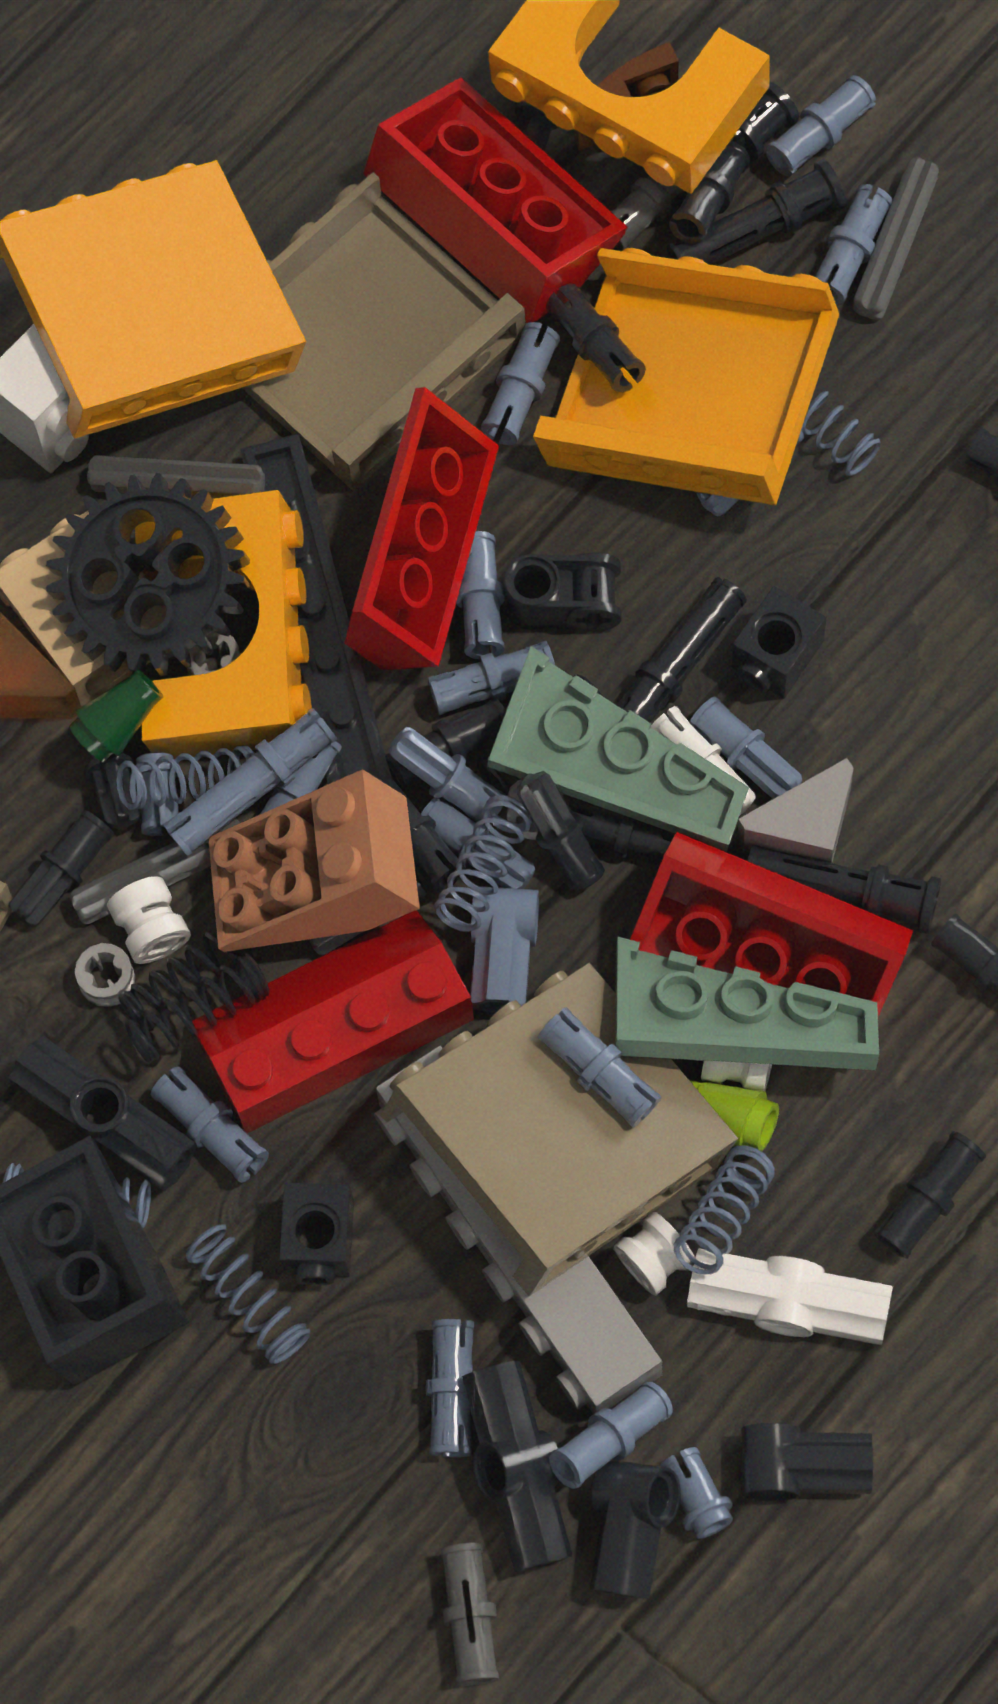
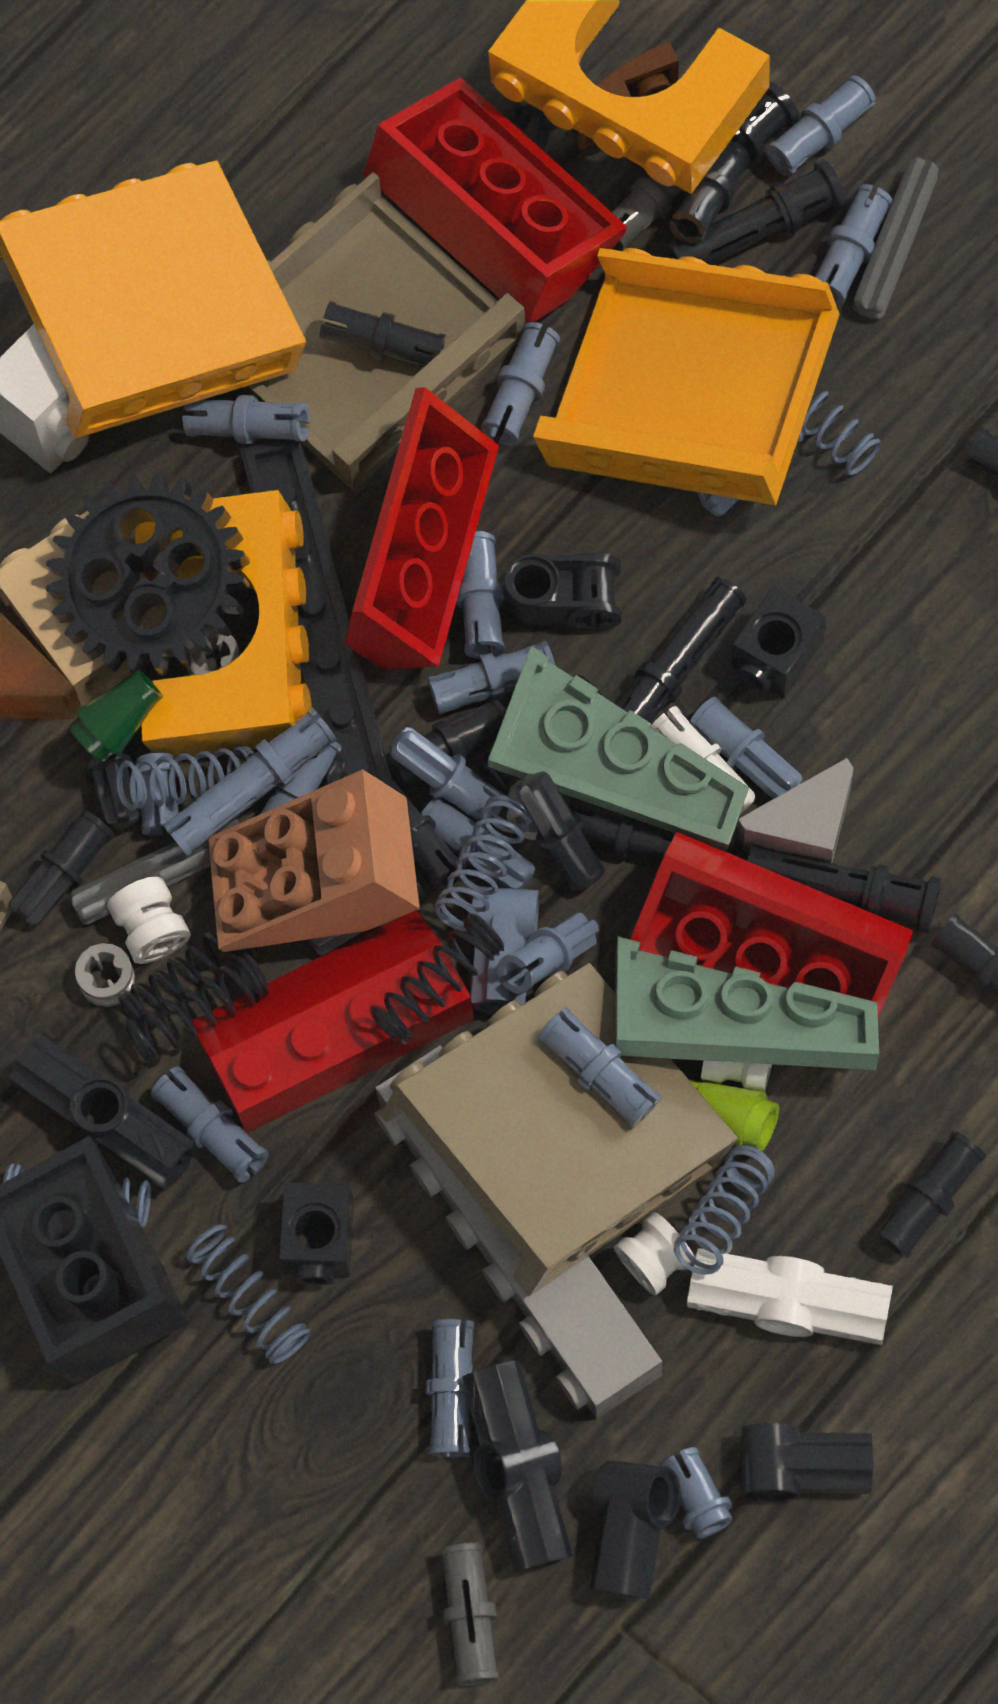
(216, 478): dark grey axle -> none
(247, 419): none -> sand blue pin
(380, 335): none -> black pin
(480, 936): none -> black piece
(548, 952): none -> sand blue axle
(595, 338): black pin -> none
(610, 1434): sand blue pin -> none

